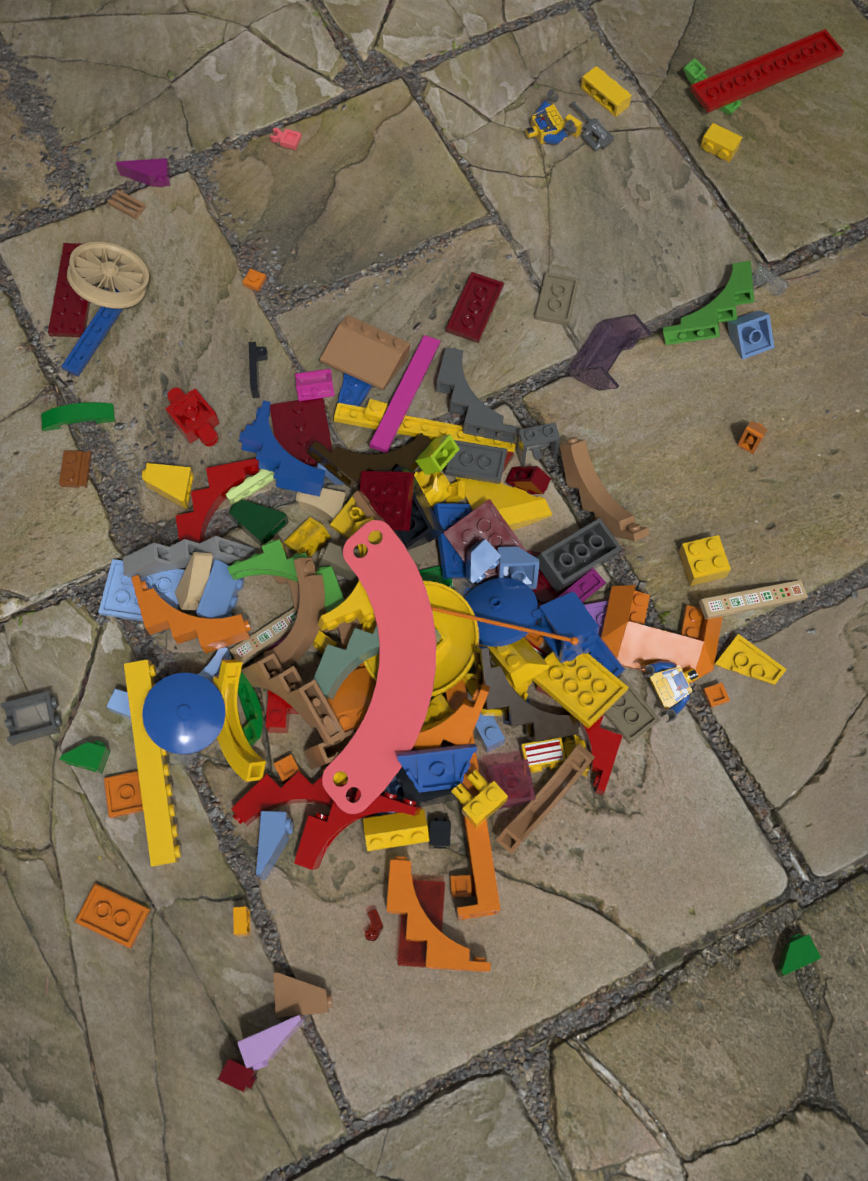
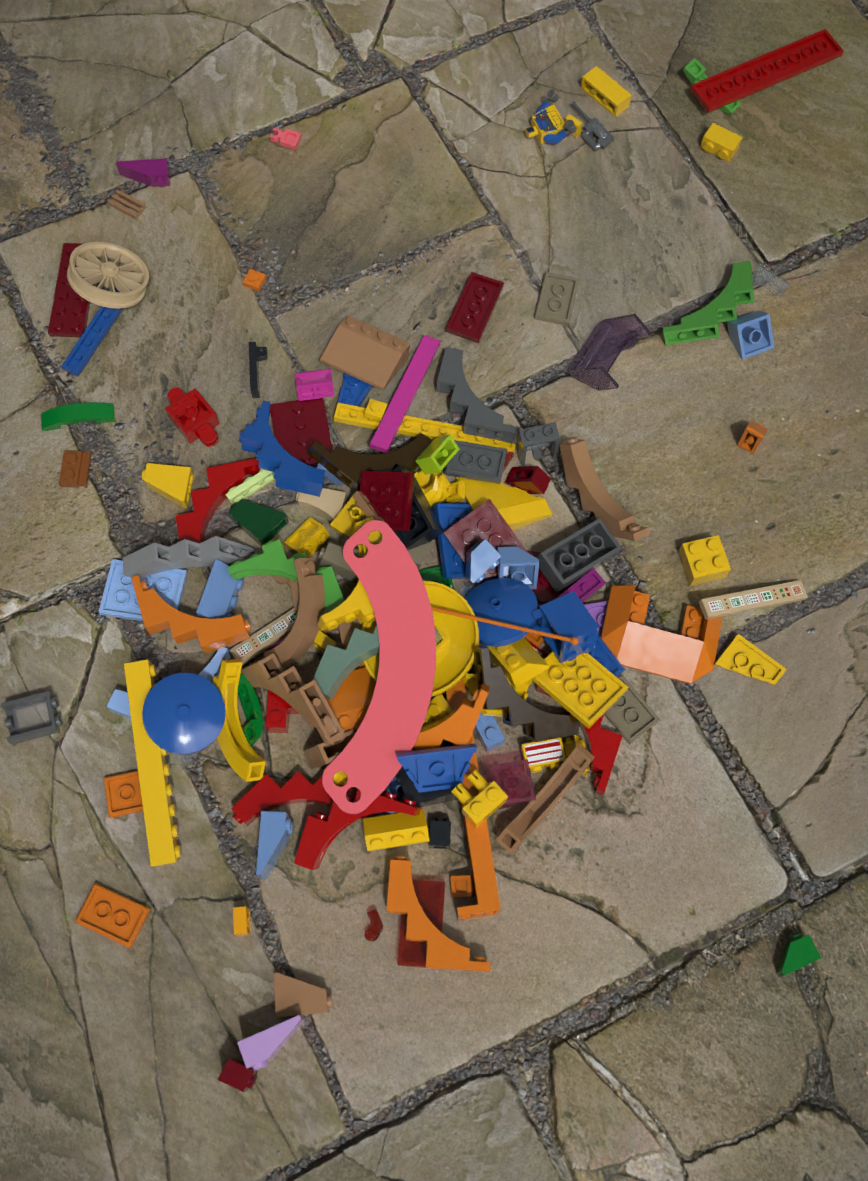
(88, 756): green slope -> none
(194, 581): tan slope -> none
(286, 768): orange plate -> none
(670, 685): torso -> none
(716, 695): orange plate -> none

